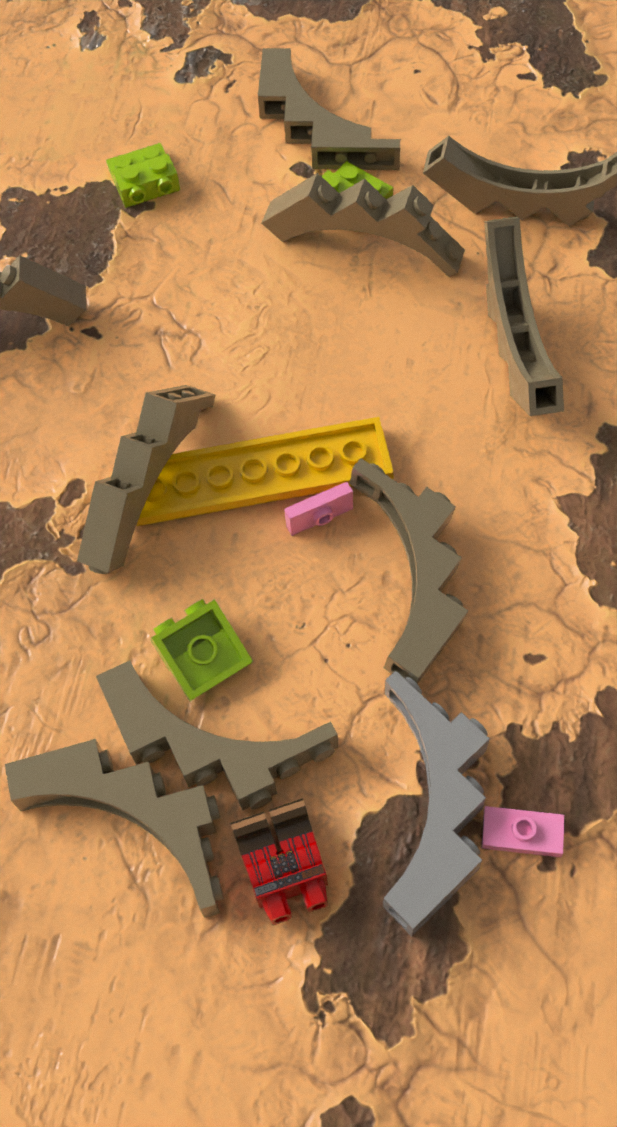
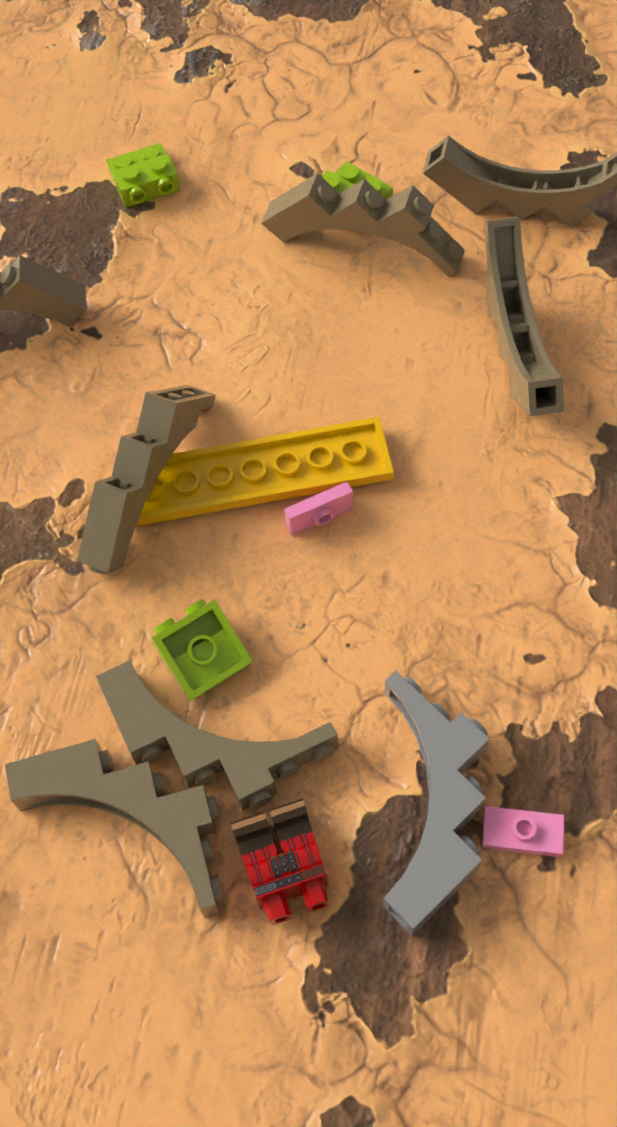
(306, 122): dark tan arch -> none
(432, 564): dark tan arch -> none

